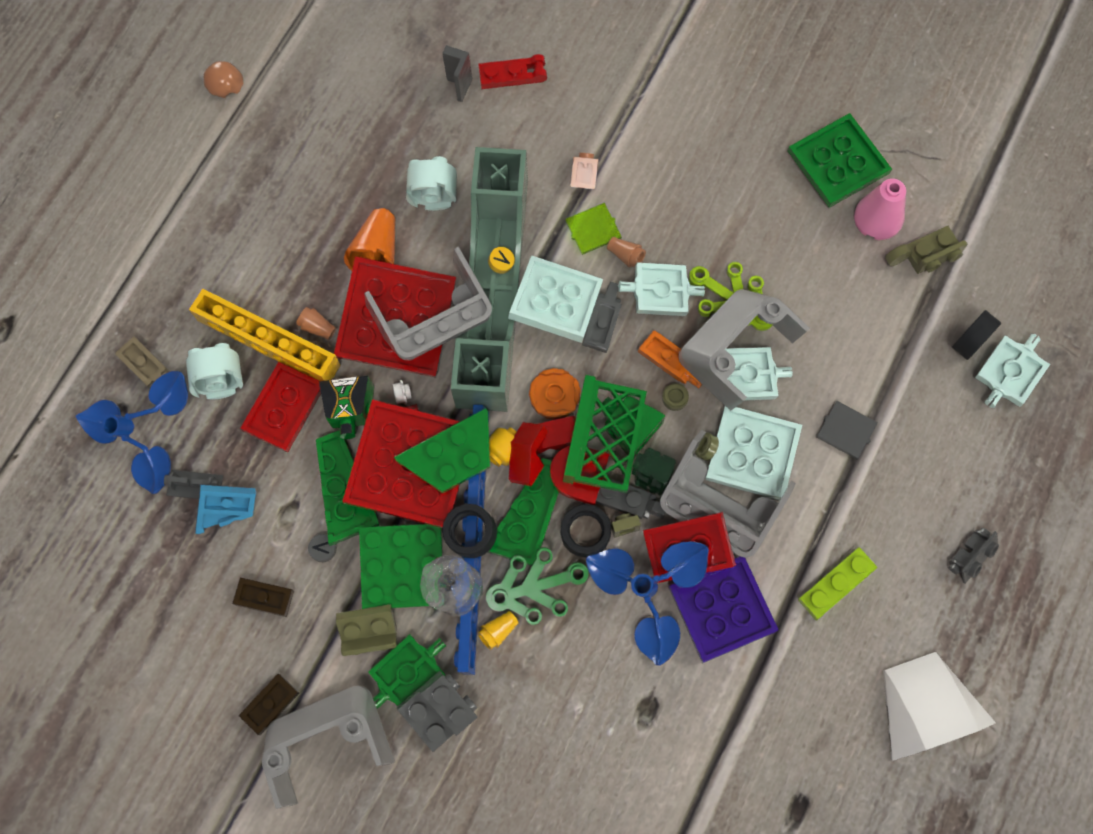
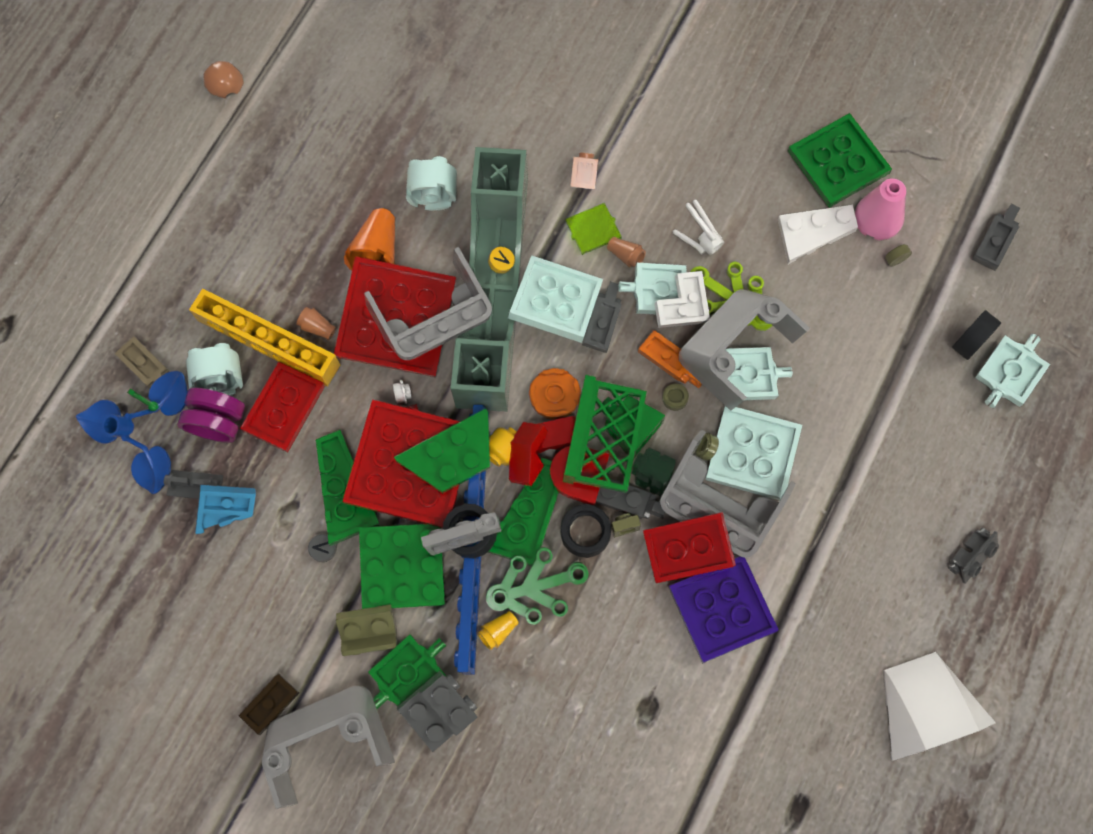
(152, 405): none -> green hinge
(211, 415): none -> magenta wheel
(263, 597): dark brown plate -> none
(347, 403): torso -> none
(438, 577): clear brick -> none
(458, 70): dark grey panel -> none
(462, 534): none -> light grey hinge
(512, 72): red plate -> none
(683, 561): blue plant -> none
(689, 307): none -> white plate
(709, 240): none -> white plant
(813, 229): none -> white wing
(837, 583): lime plate -> none
(847, 430): dark grey piece -> none
(935, 249): olive bracket -> none
(998, 238): none -> dark grey hinge

